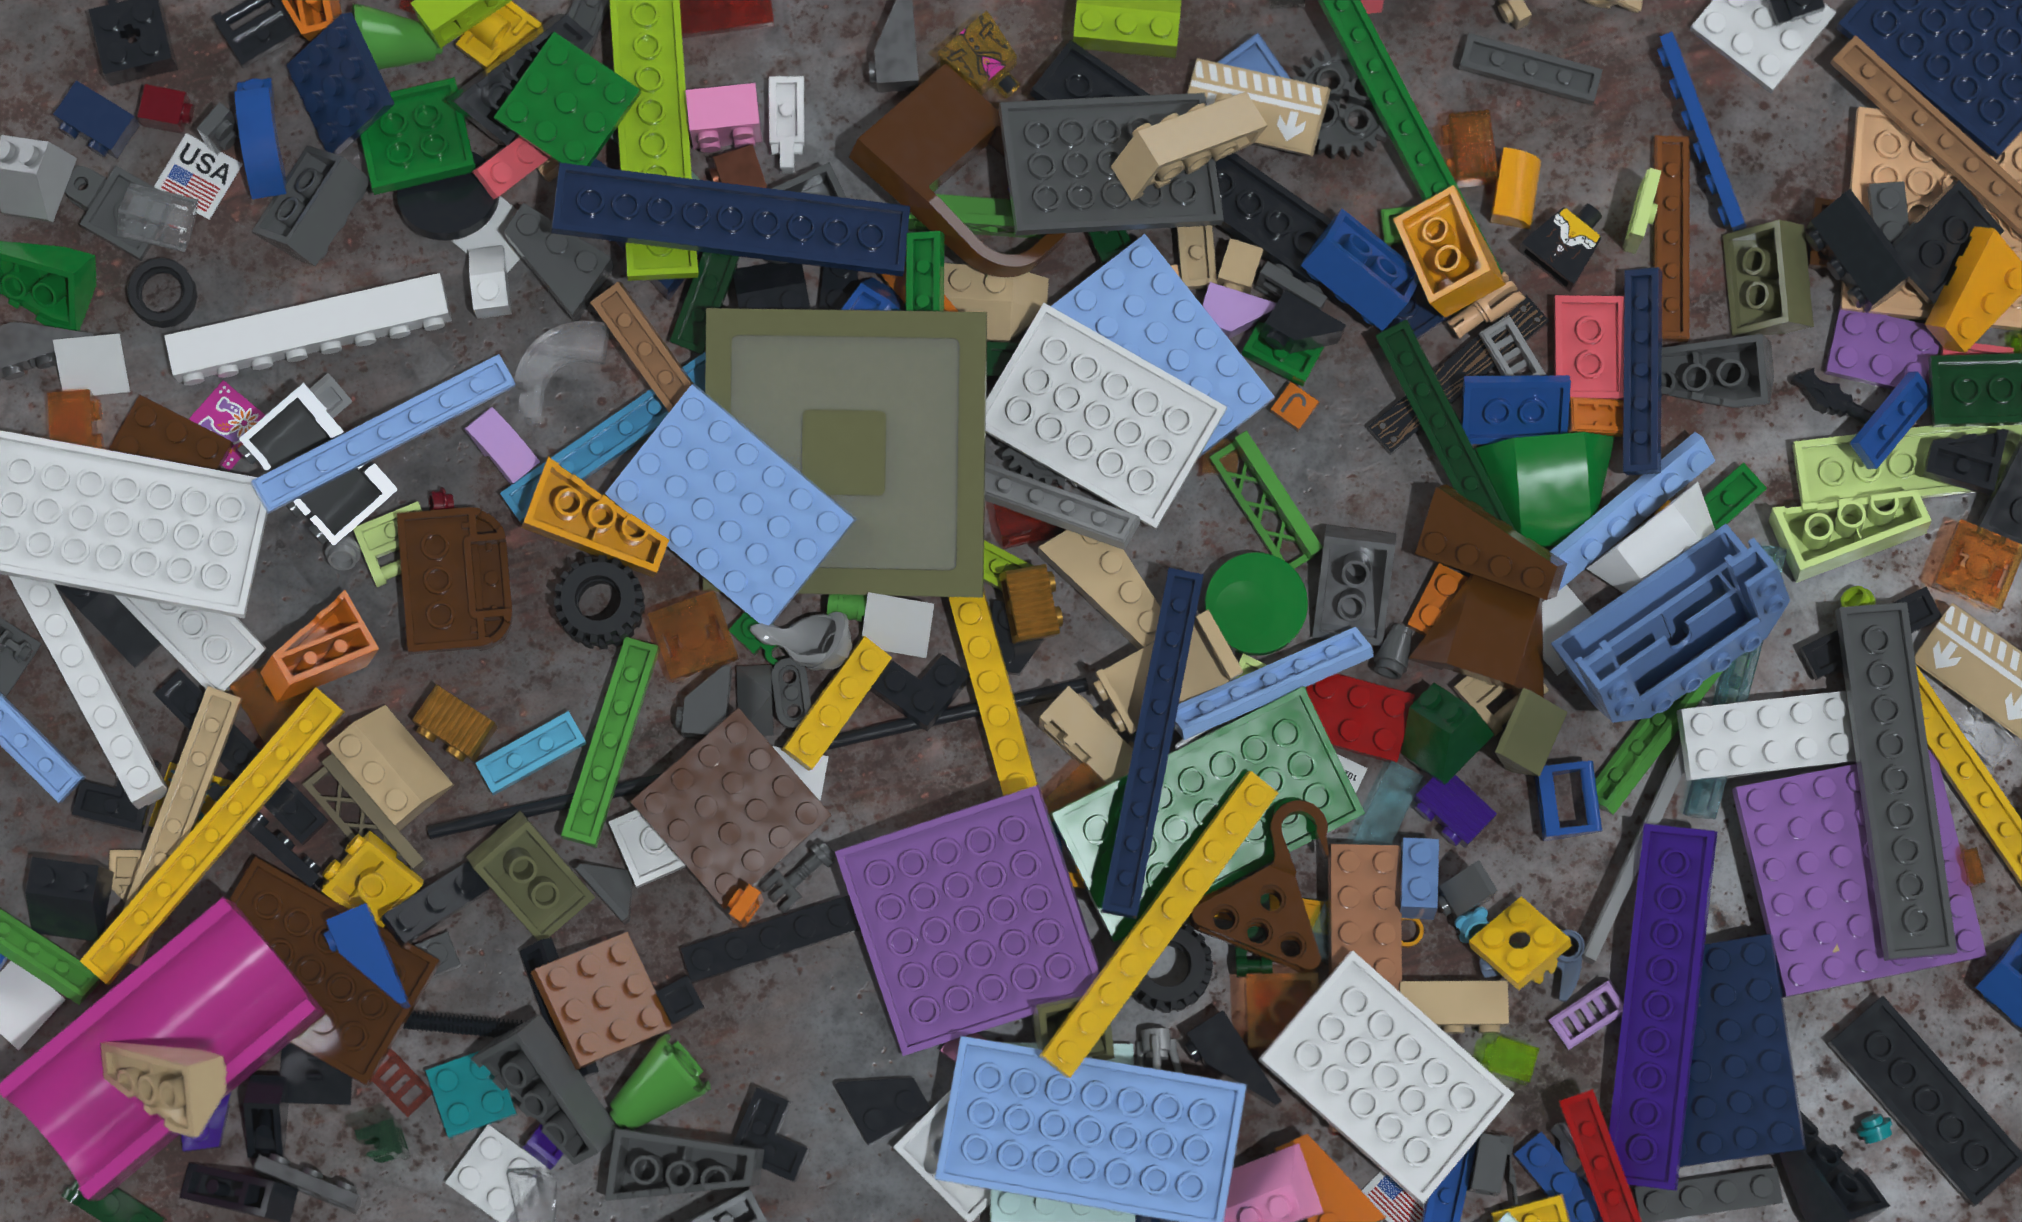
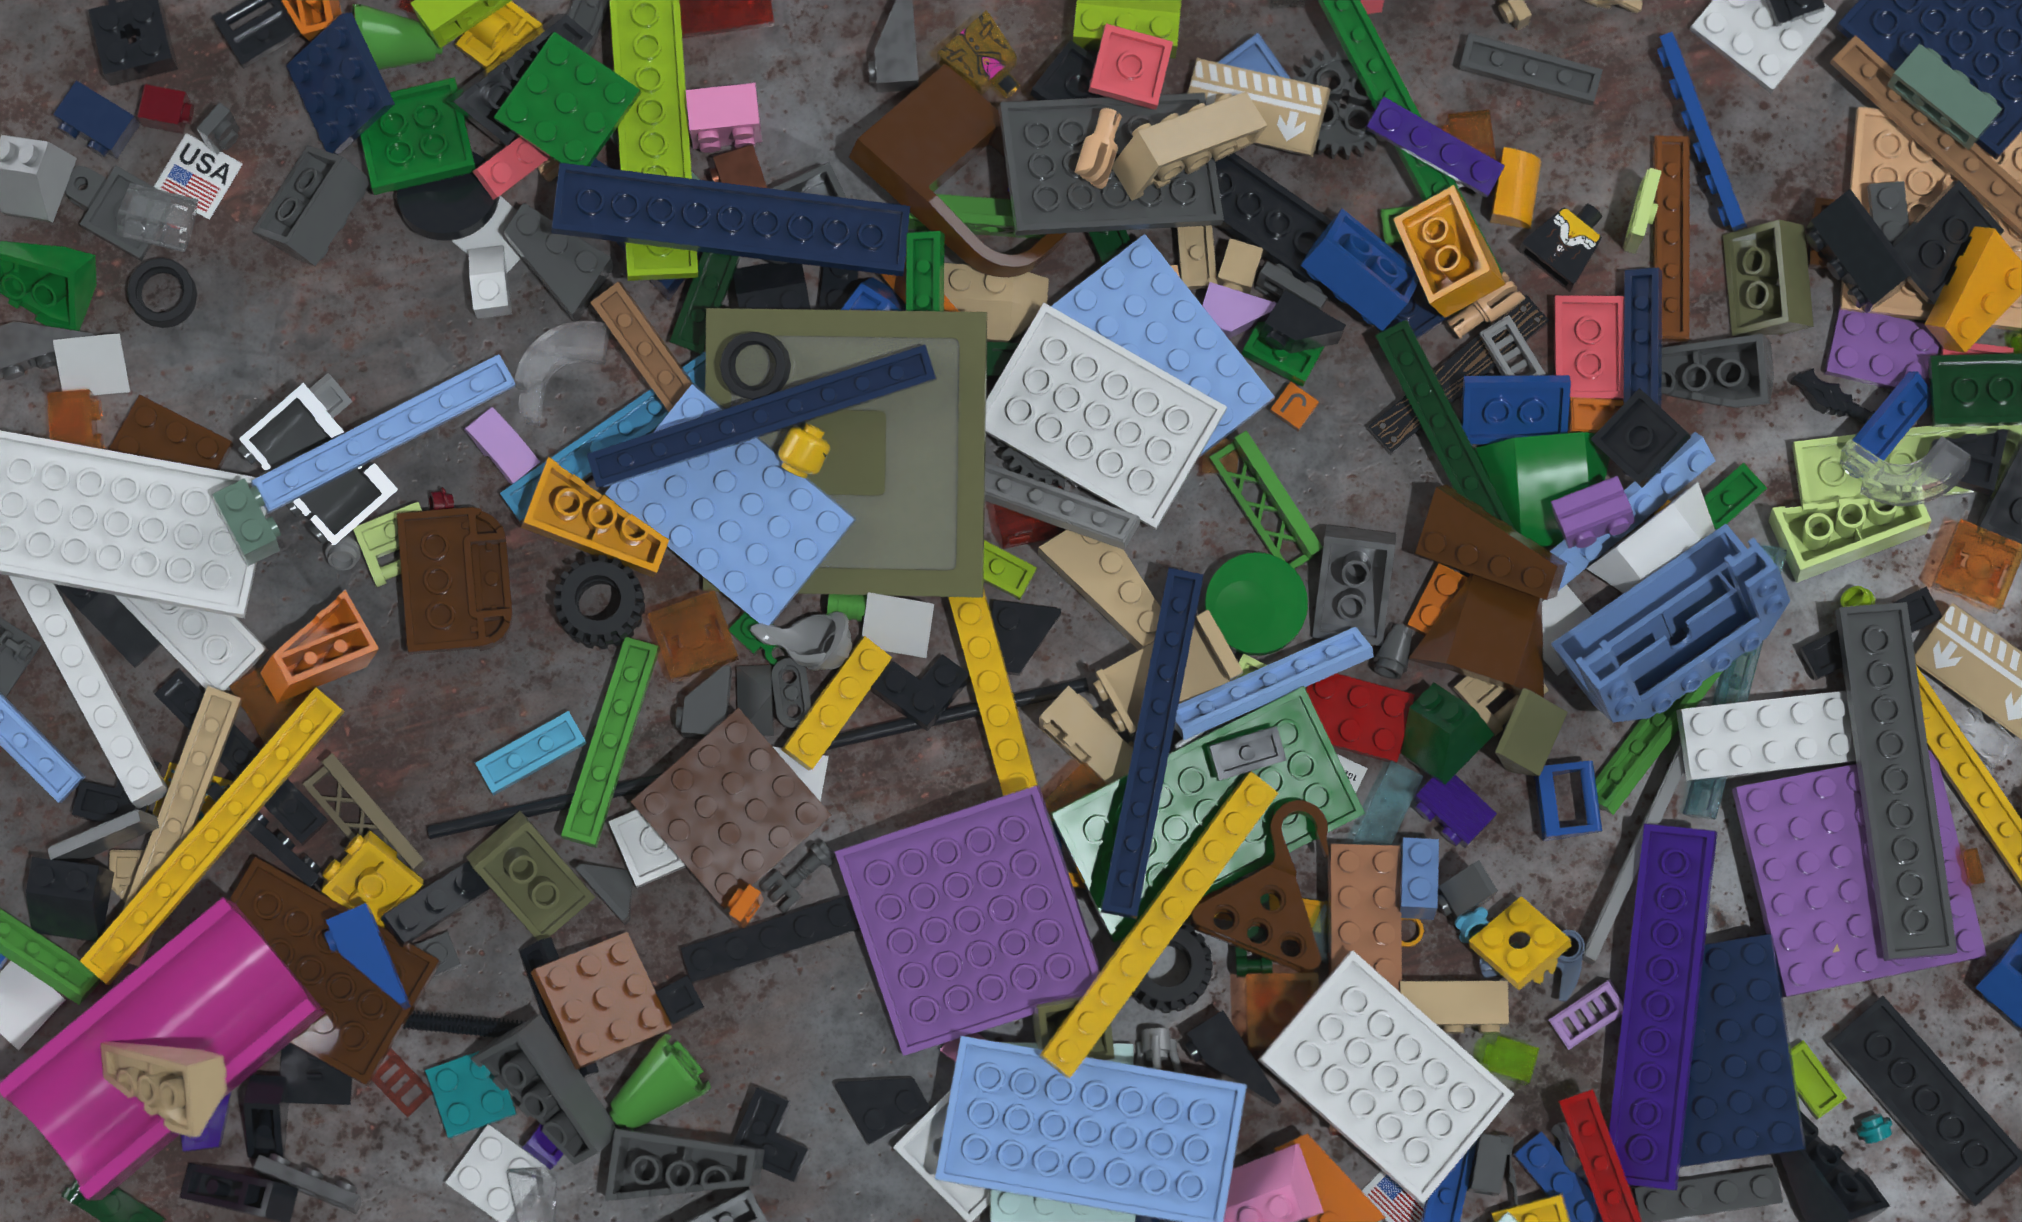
(104, 837): none -> dark grey tile
(228, 416): sticker -> none
(246, 522): none -> sand green brick
(259, 138): blue arch -> none
(307, 329): white brick -> none
(387, 1140): clear green hinge -> none
(390, 766): tan slope -> none
(454, 724): pearl gold brick -> none
(733, 349): none -> black tyre
(761, 416): none -> dark blue plate
(786, 119): white hinge -> none
(804, 450): none -> yellow head
(1031, 603): pearl gold brick -> none
(1099, 150): none -> light nougat arm
(1130, 66): none -> coral plate
(1246, 753): none -> plate
(1435, 147): none -> dark purple plate
(1593, 513): none -> medium lavender brick
(1640, 438): none -> black plate
(1814, 1082): none -> lime tile
(1906, 483): none -> clear arch
(1944, 96): none -> sand green brick

